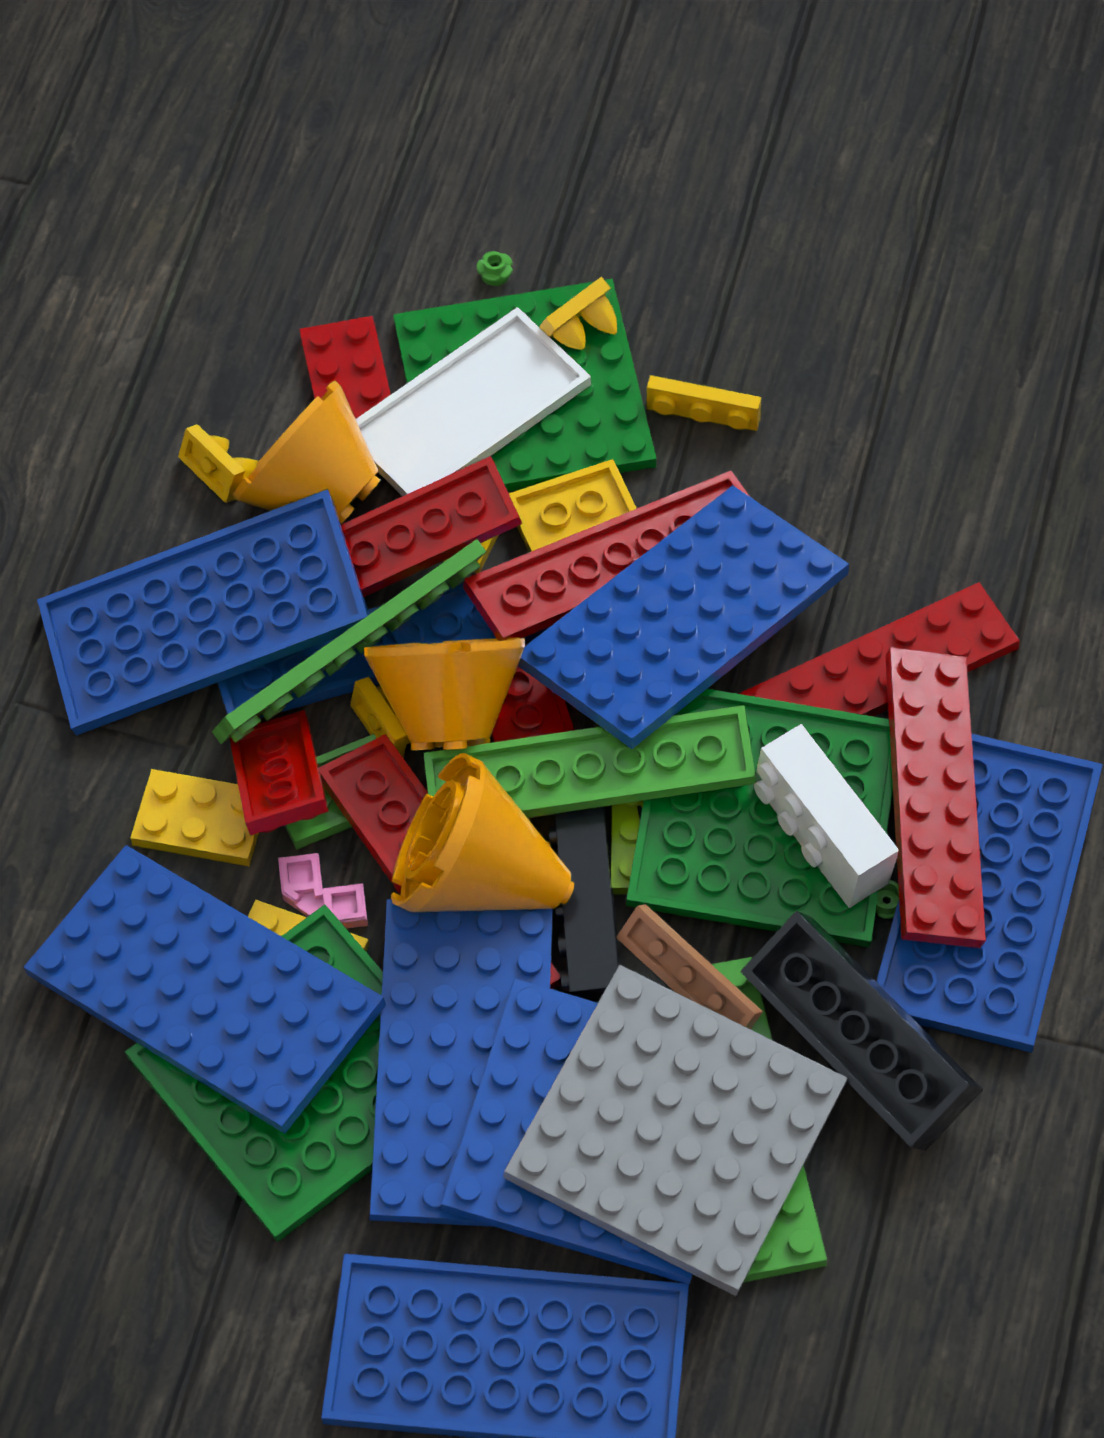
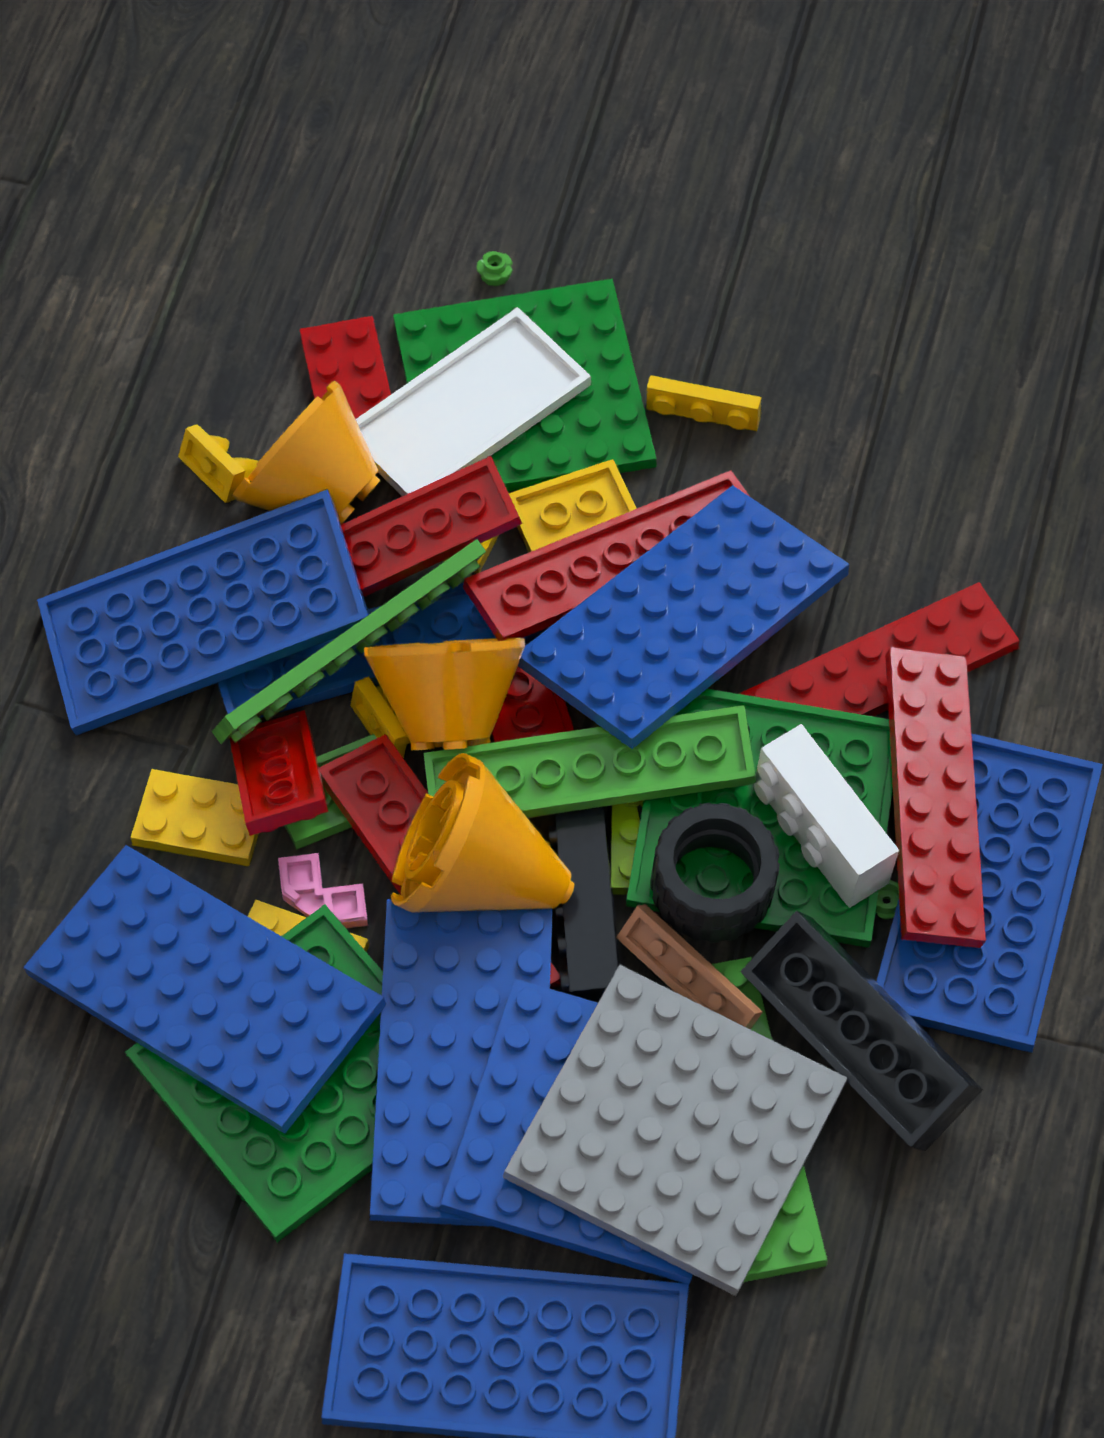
(592, 306): yellow tile -> none
(721, 828): none -> black tyre

